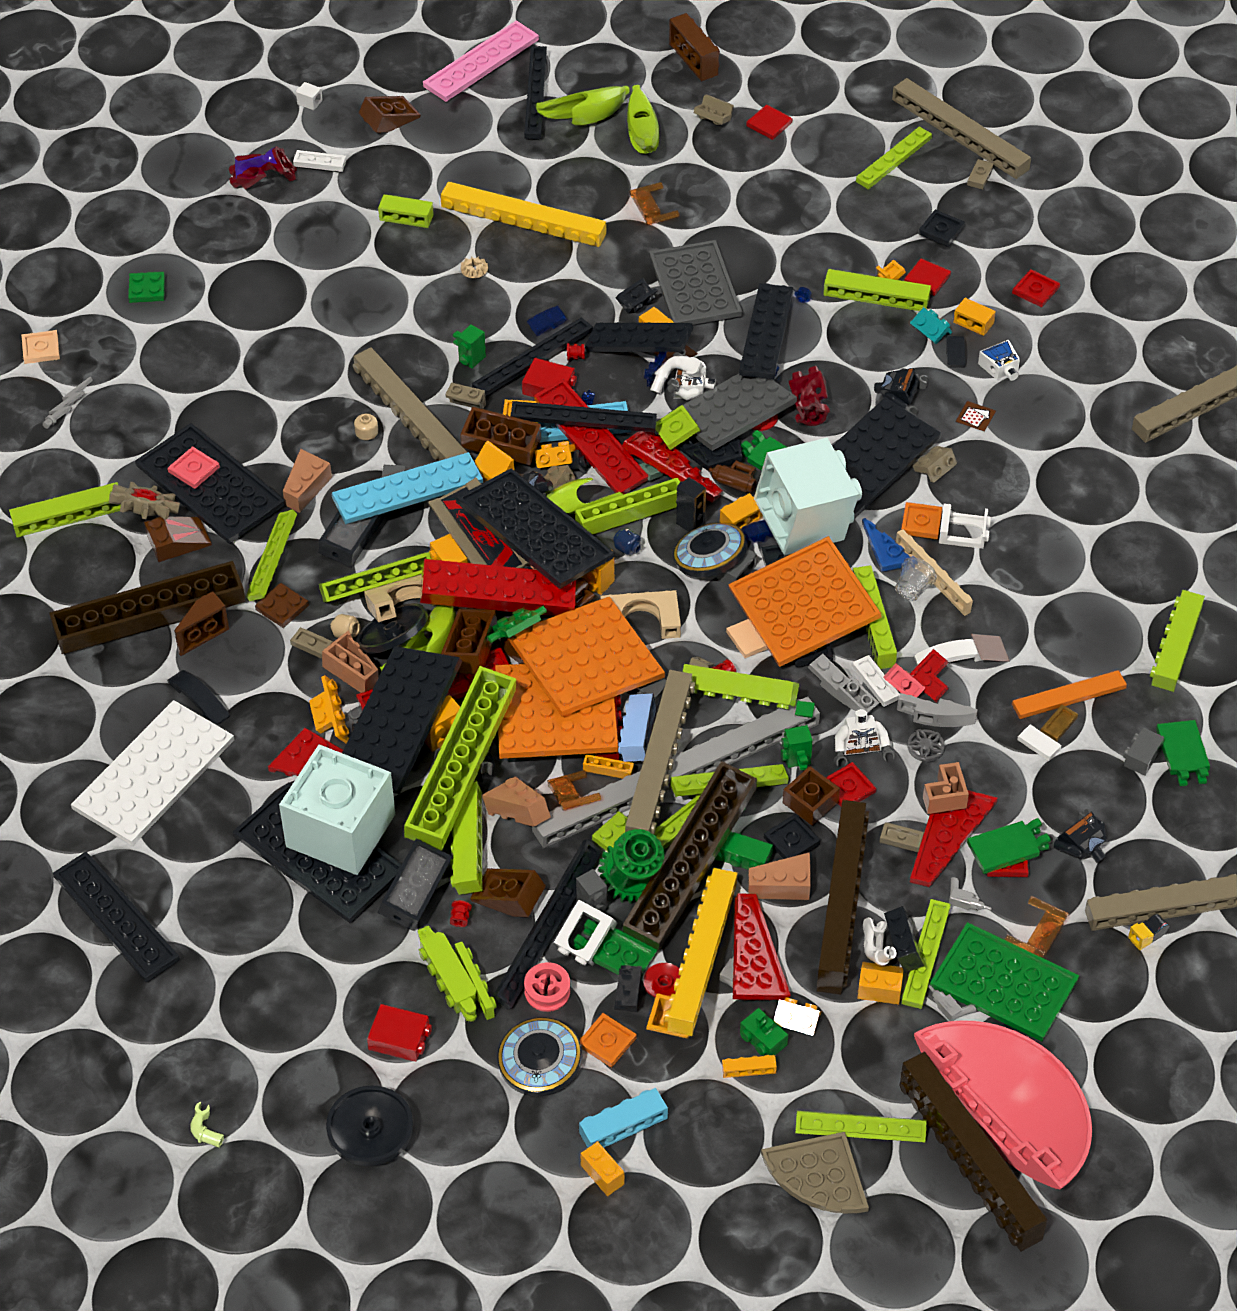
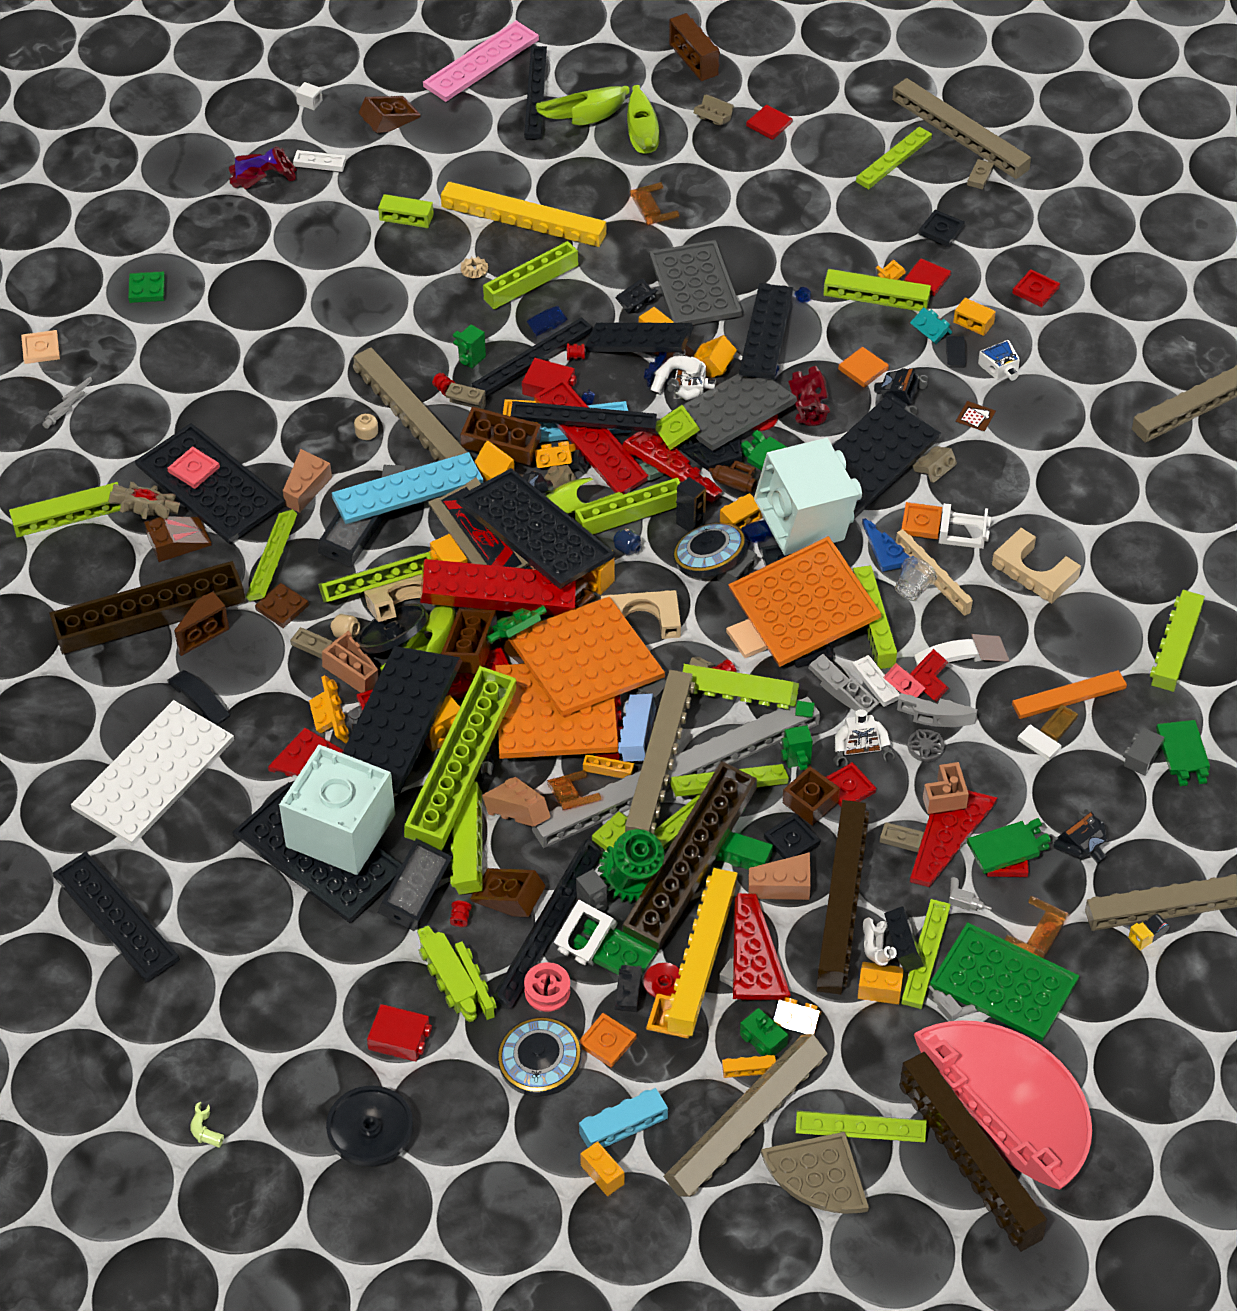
(442, 382): none -> red bush
(530, 275): none -> lime brick
(716, 355): none -> light orange slope
(745, 1115): none -> brick
(863, 367): none -> orange tile
(1046, 584): none -> tan arch

